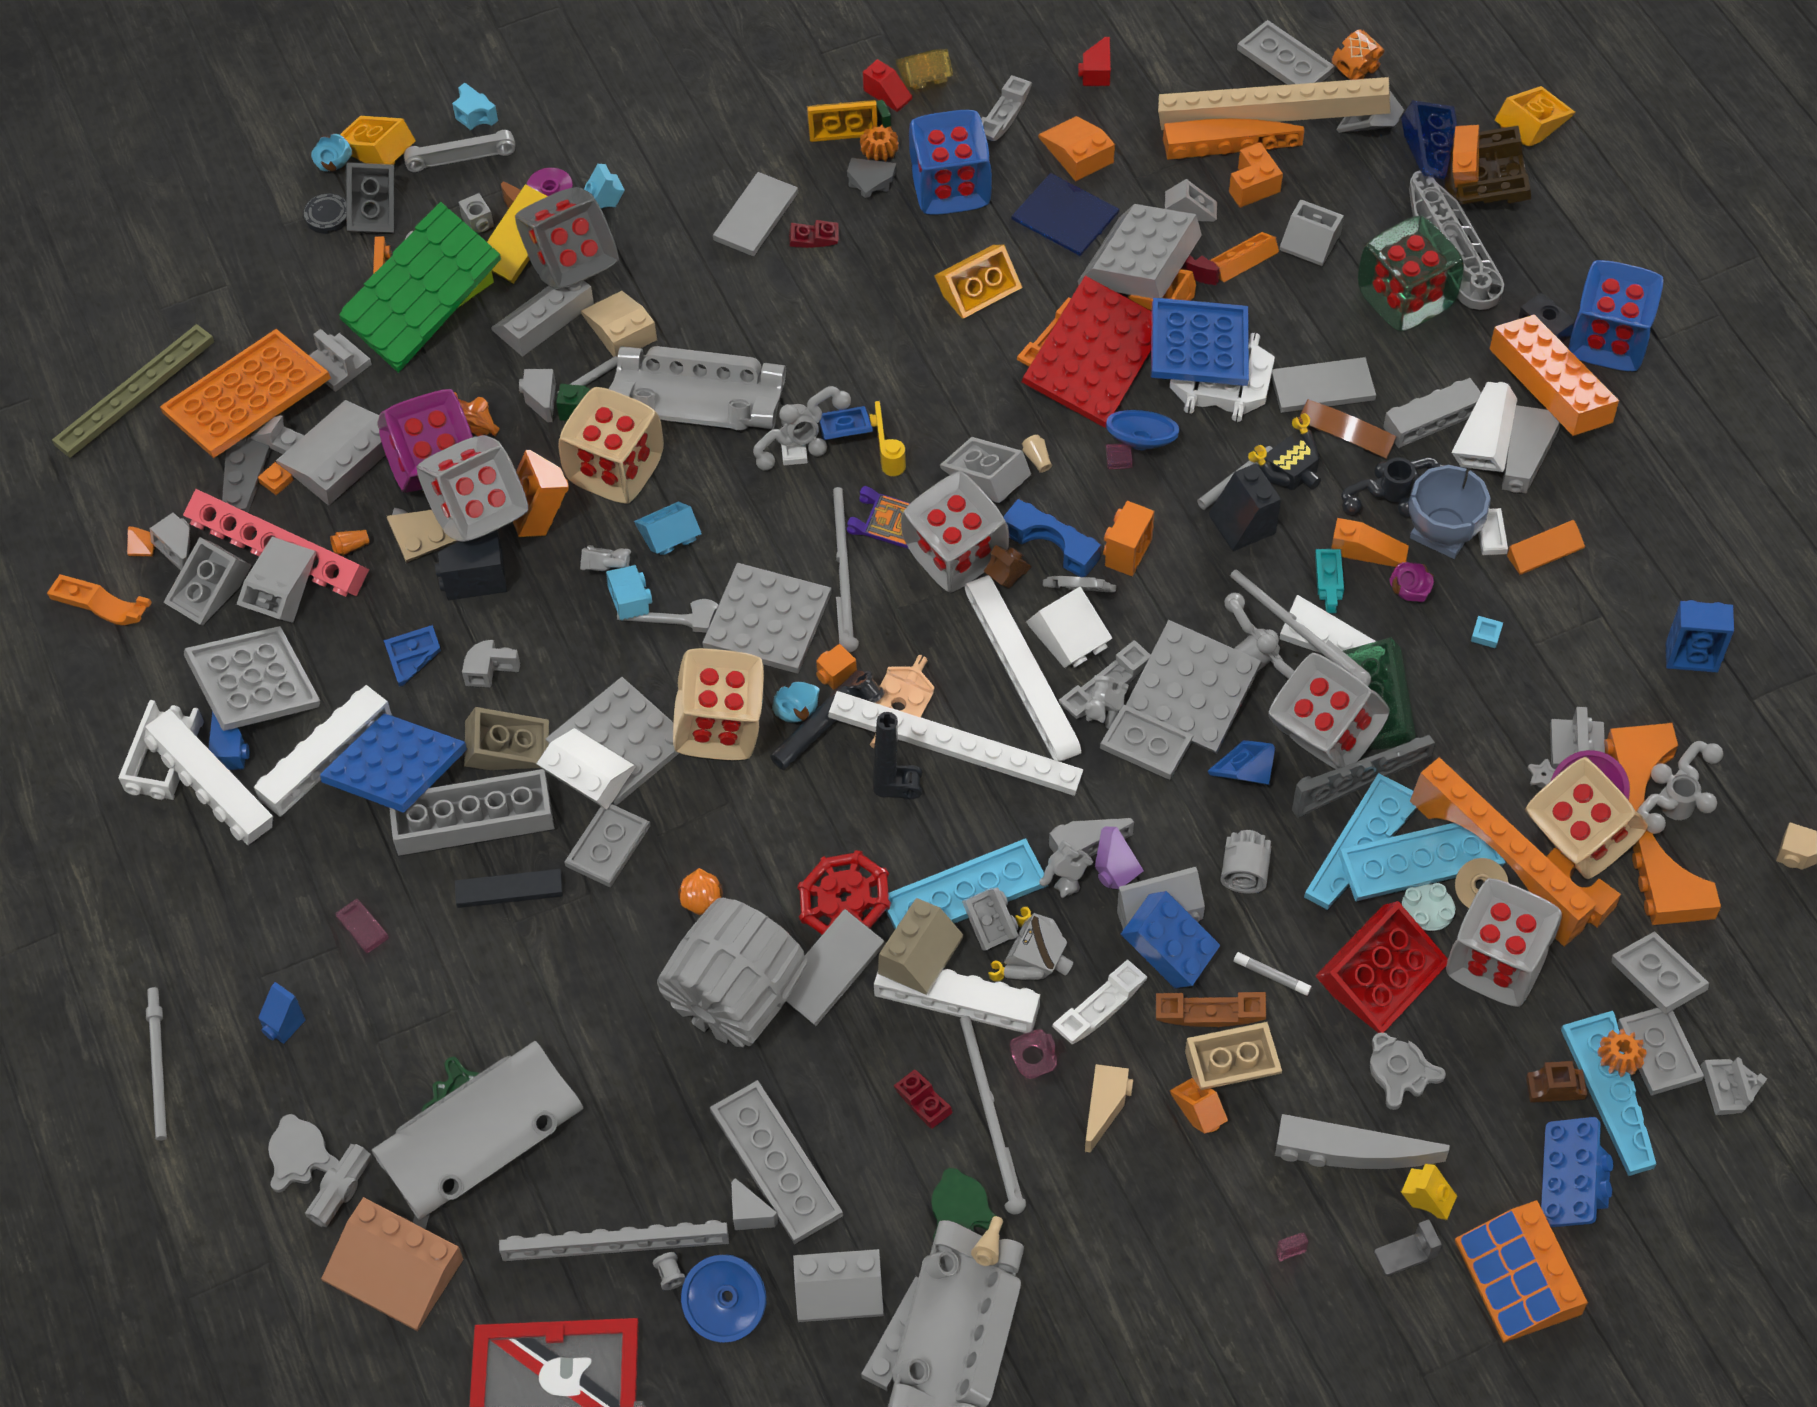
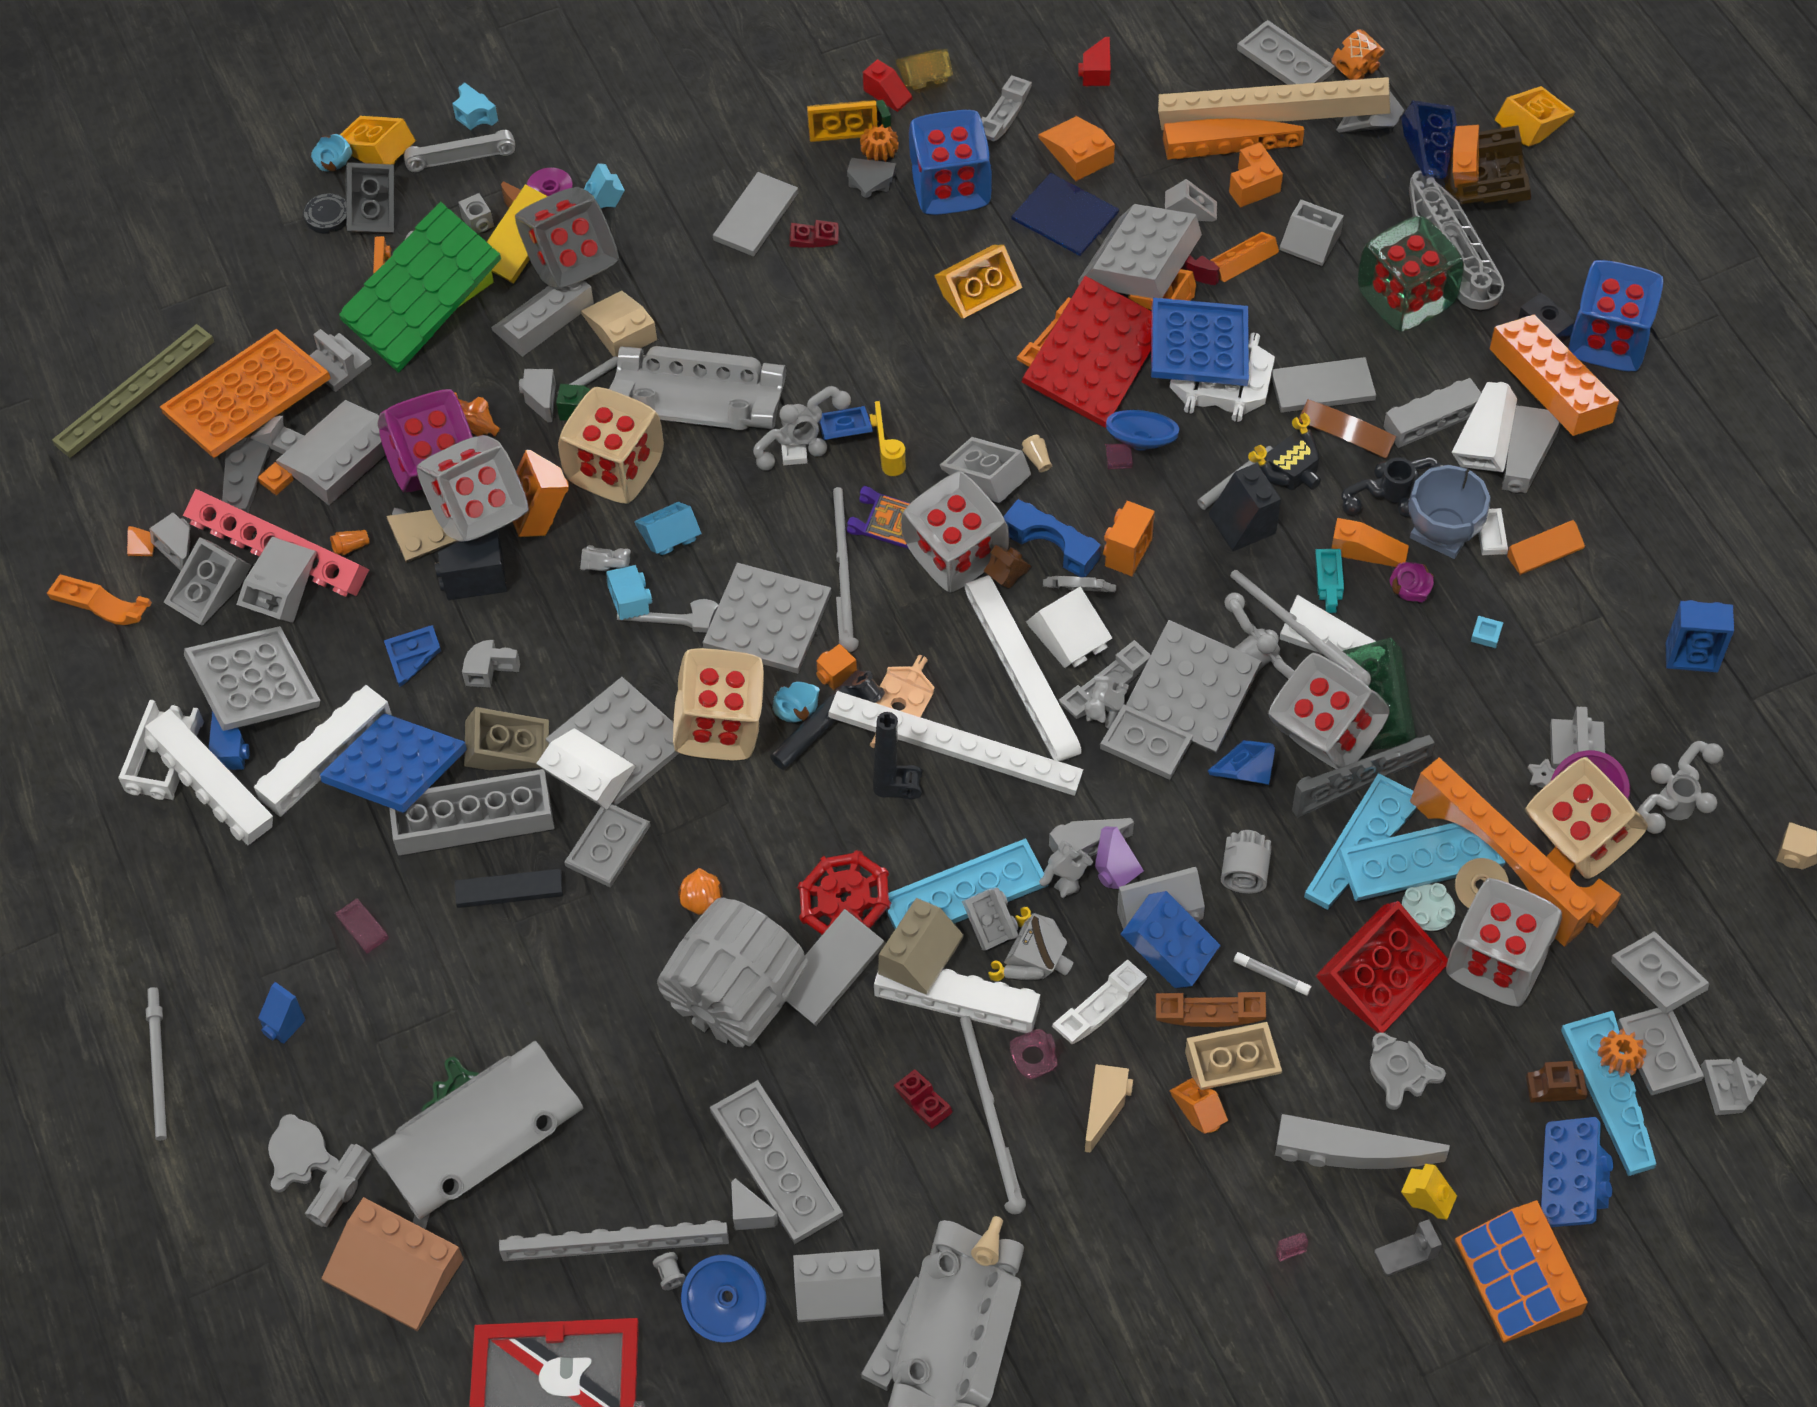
(961, 1201): dark green tile -> none
(1669, 890): orange arch -> none

